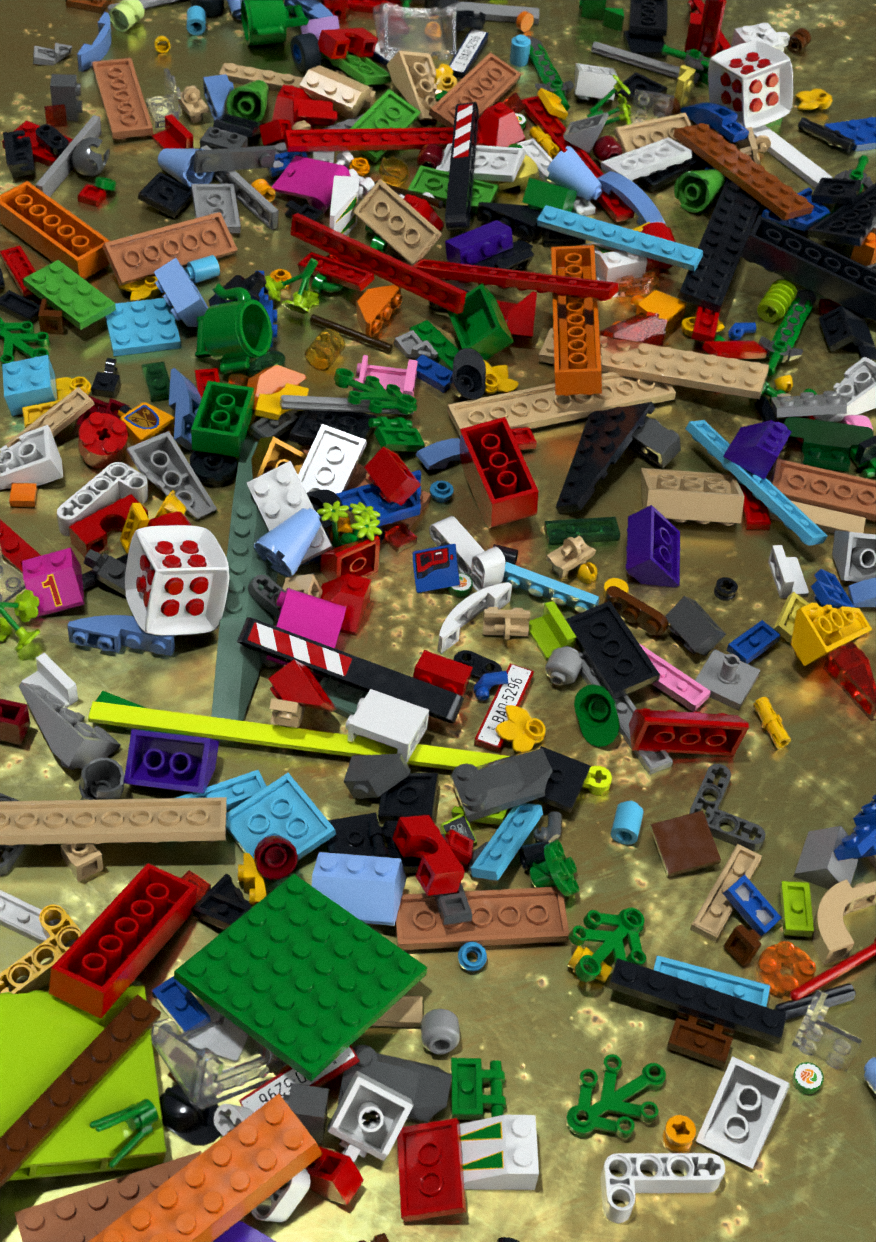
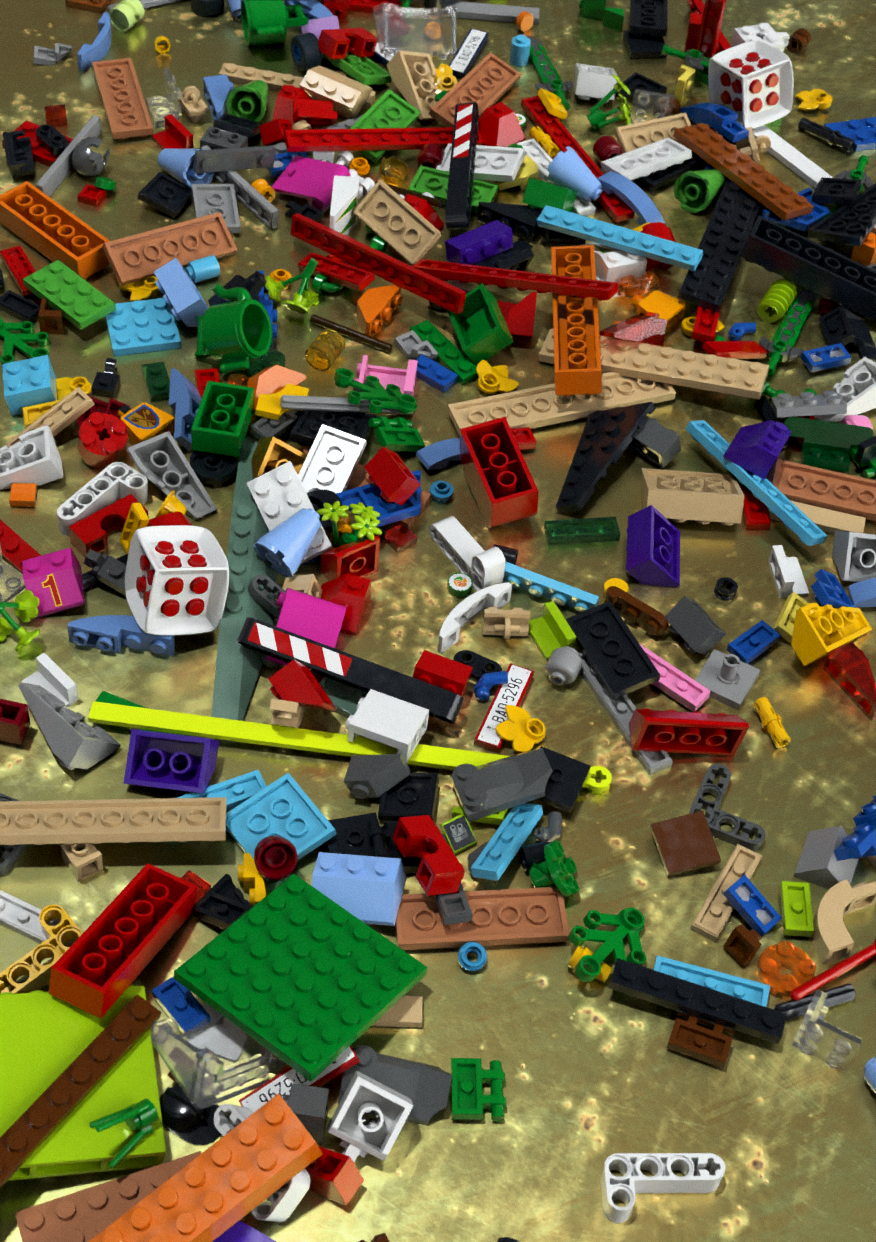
(67, 91): dark grey brick -> none
(101, 780): dark grey helmet -> none
(196, 20): medium azure brick -> none
(431, 1170): red plate -> none
(435, 568): sticker -> none
(440, 1031): light grey head -> none
(460, 846): red tile -> none
(466, 18): black plate -> none
(468, 375): black piece -> none
(500, 1153): white slope -> none
(515, 103): clear red tile -> none
(570, 555): tan hips -> none
(584, 573): yellow hinge -> none
(585, 131): light grey slope -> none
(597, 715): green piece -> none
(613, 1100): green plant -> none
(627, 822): medium azure brick -> none
(638, 60): light grey axle -> none
(675, 1141): light orange wheel -> none
(743, 1112): white slope -> none
(784, 383): yellow hinge -> none
(807, 1078): tile -> none
(825, 357): none -> blue piece

